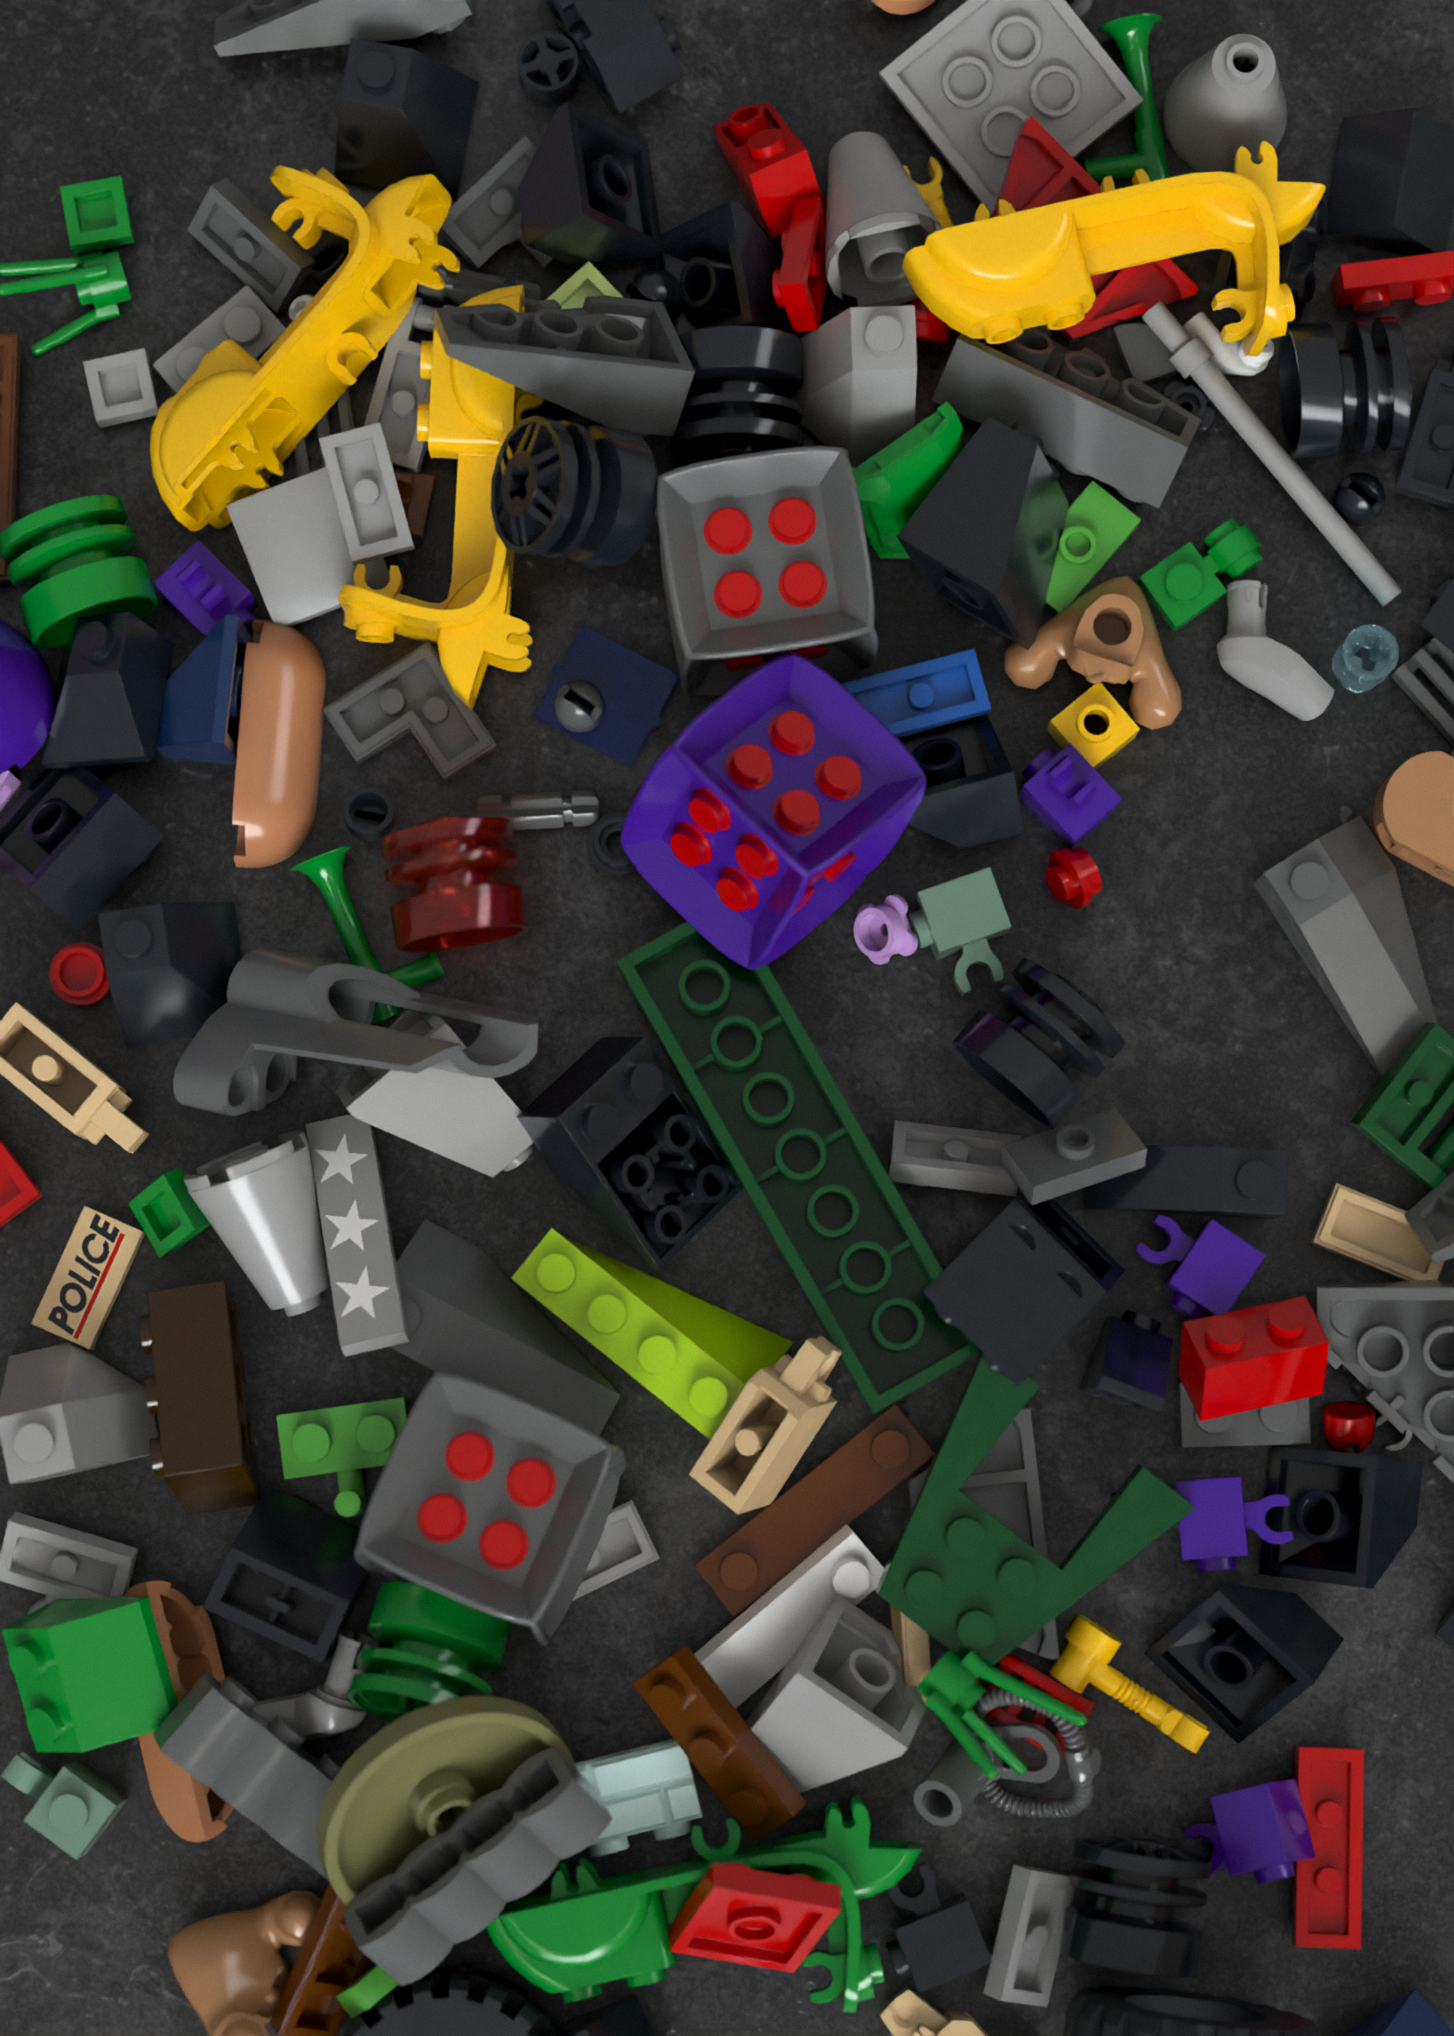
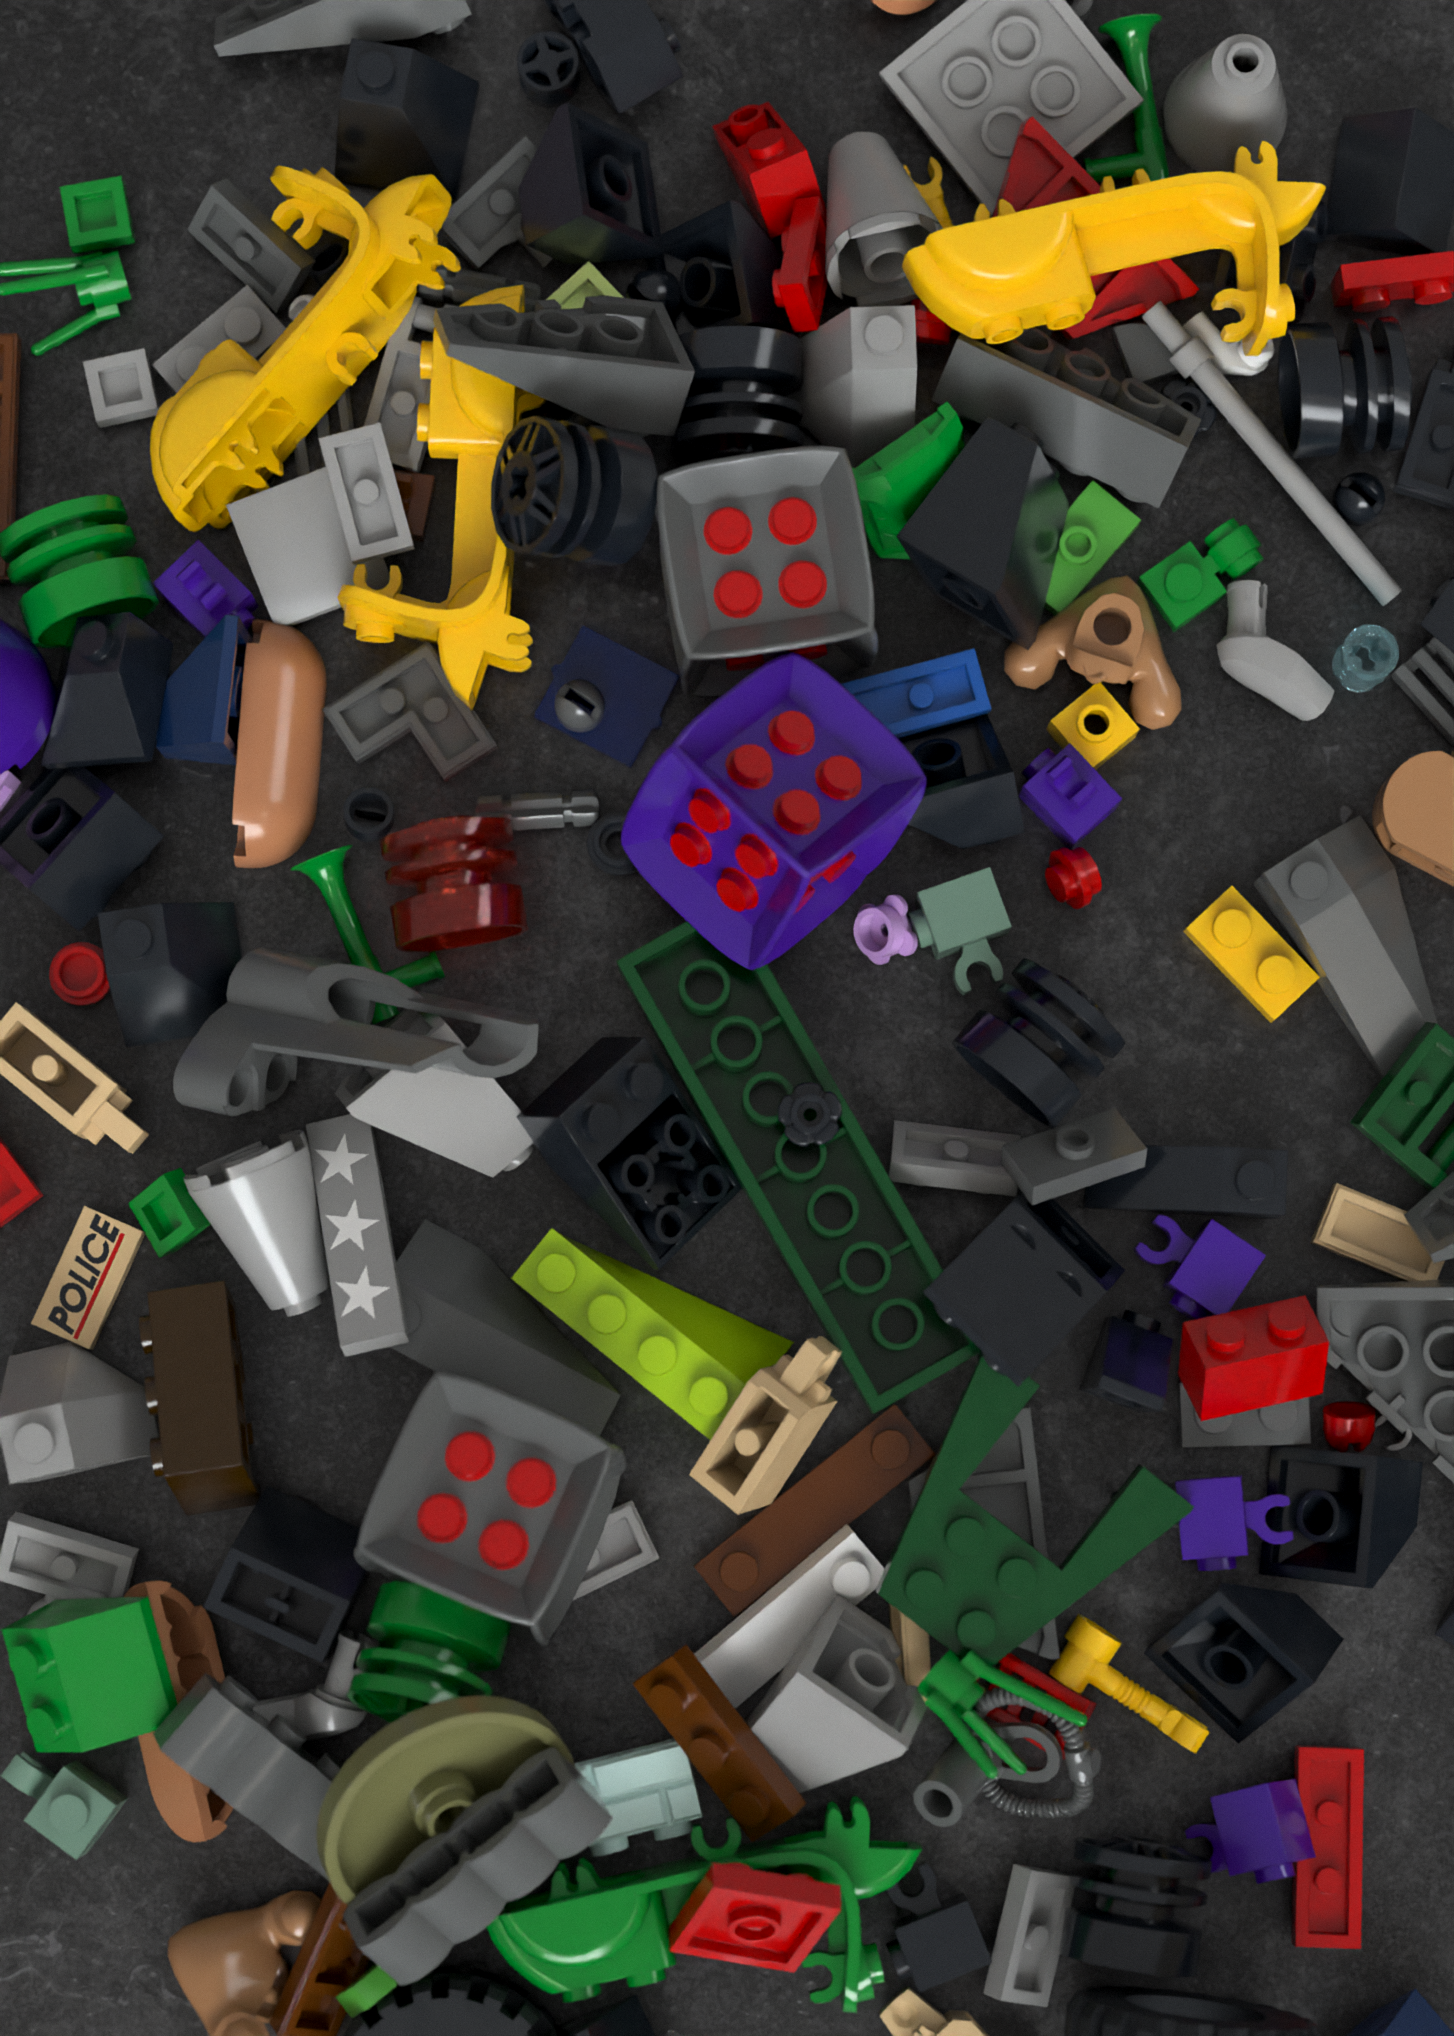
(341, 1442): bright green plate -> none
(804, 1097): none -> black plate
(1251, 954): none -> yellow plate

